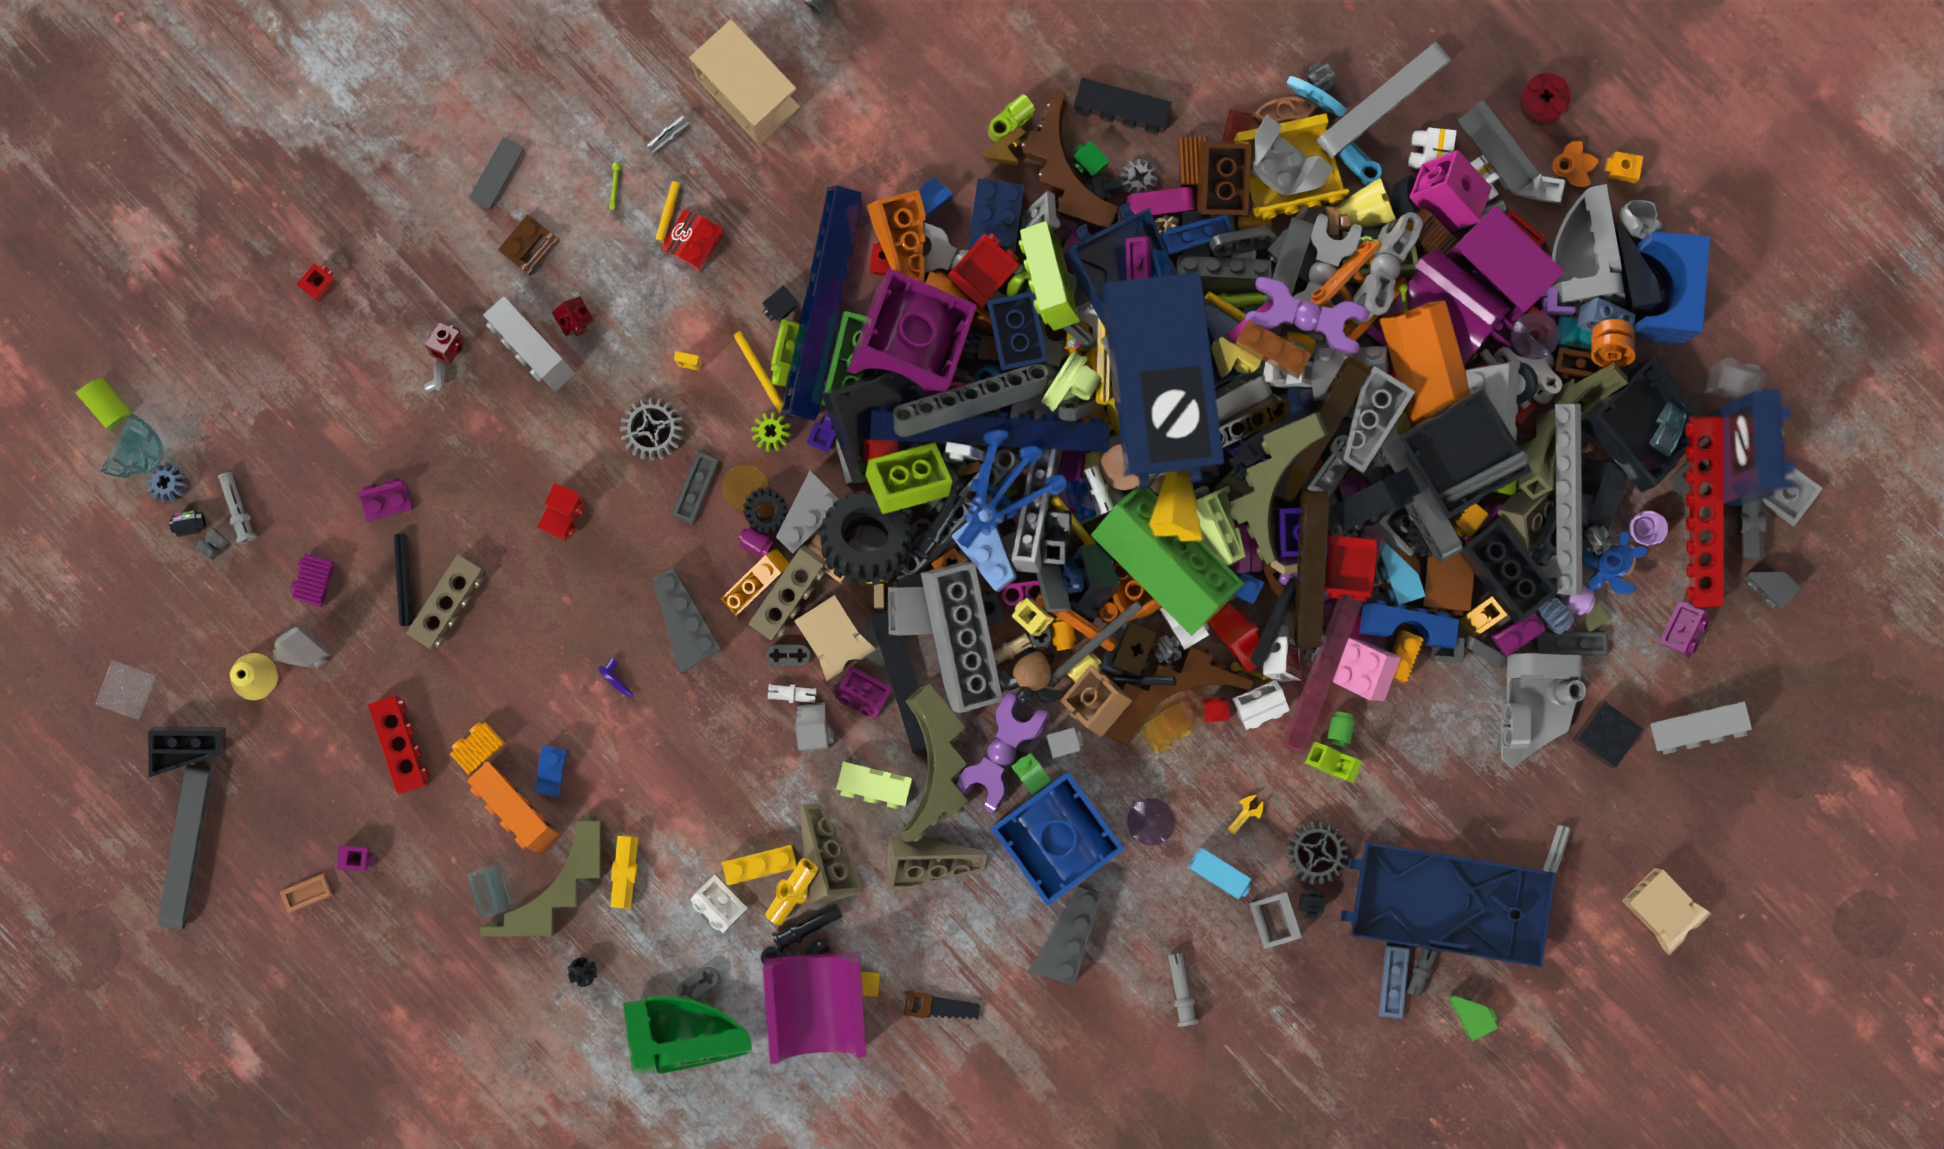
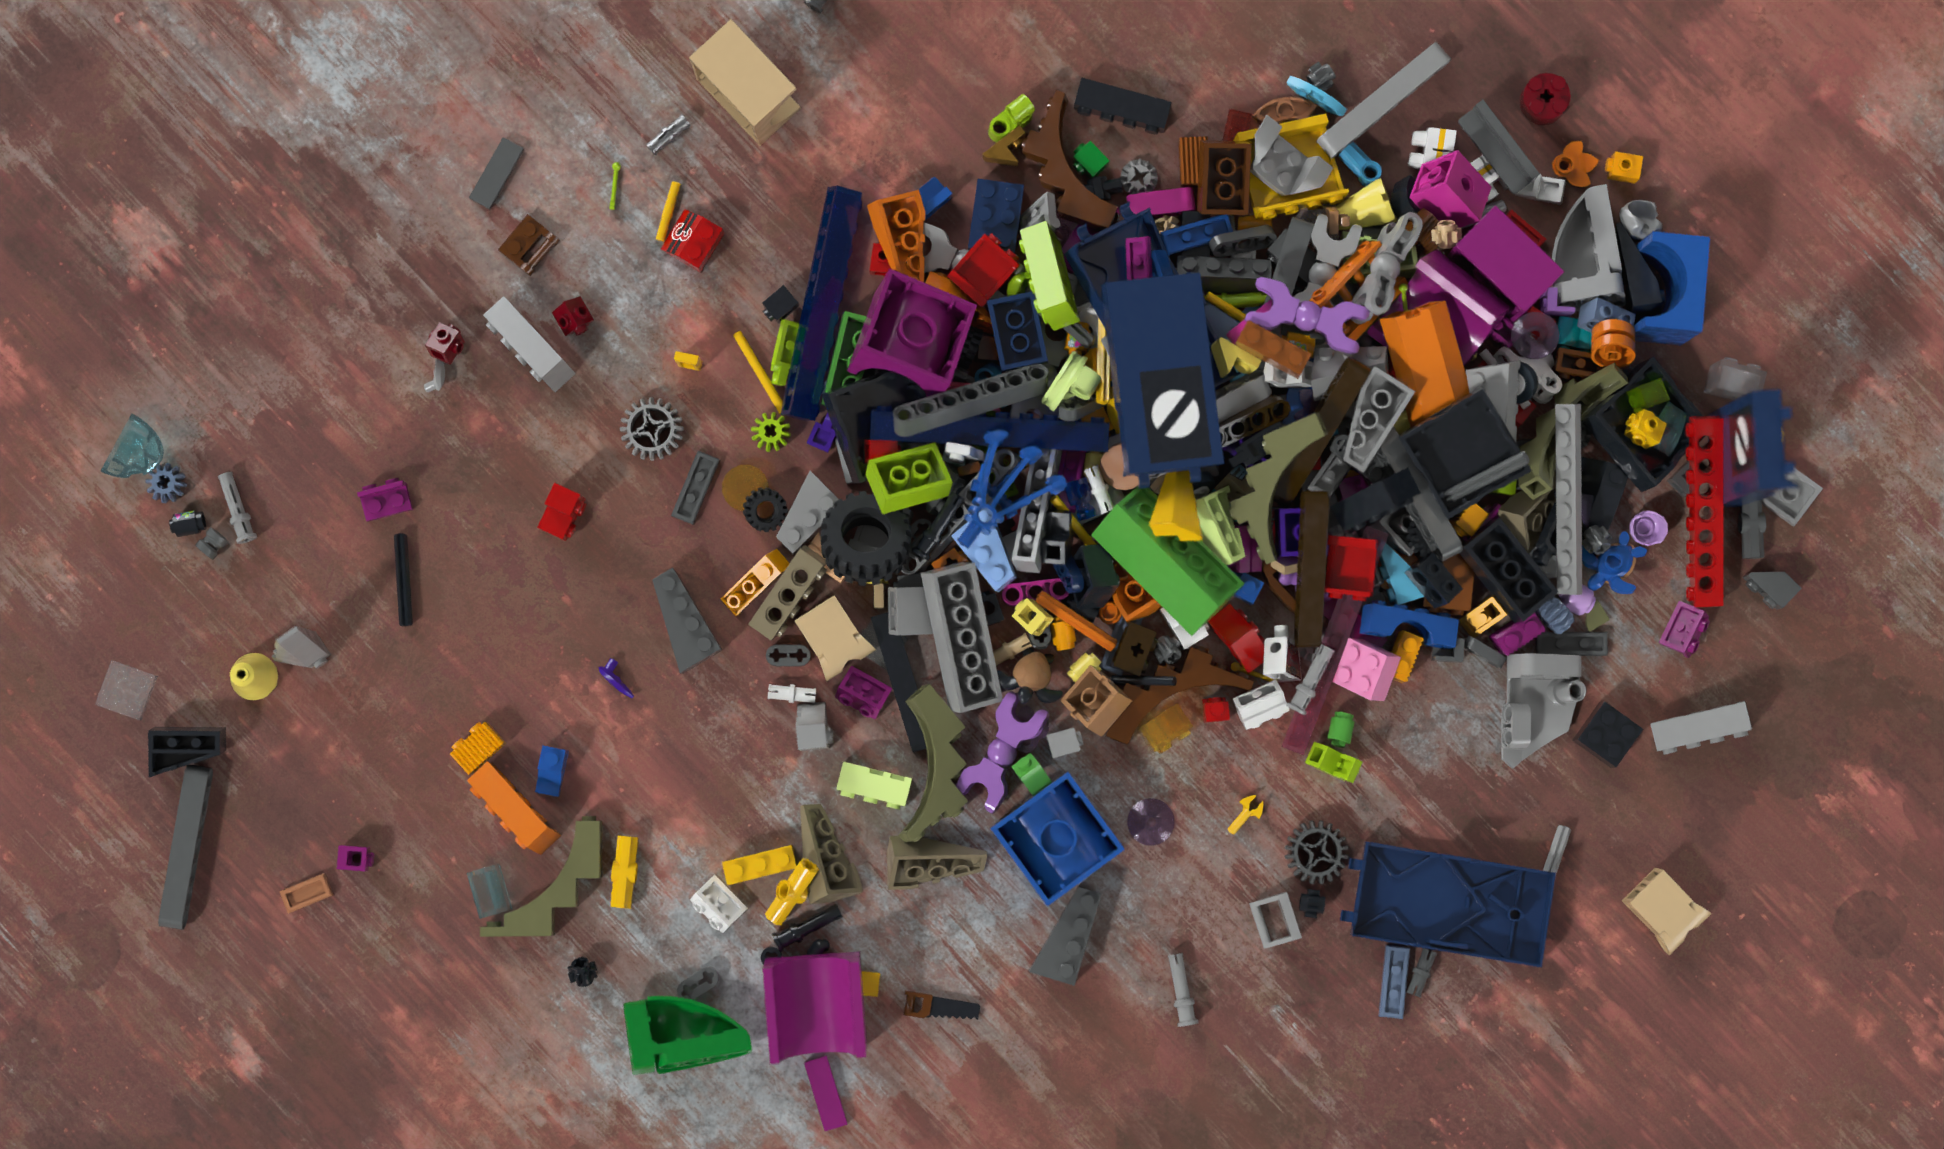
(104, 403): lime brick -> none
(308, 281): red brick -> none
(312, 580): magenta brick -> none
(380, 712): red brick -> none
(433, 607): dark tan brick -> none
(755, 542): magenta brick -> none
(825, 1093): none -> magenta tile
(1053, 589): dark grey tile -> none
(1092, 644): dark grey bar -> none
(1220, 873): medium azure brick -> none
(1274, 623): black axle -> none
(1306, 689): none -> light grey pin
(1433, 580): none -> black brick
(1446, 234): none -> tan gear
(1474, 1017): bright green slope -> none
(1644, 428): none -> yellow brick
(1648, 395): none -> clear neon green brick

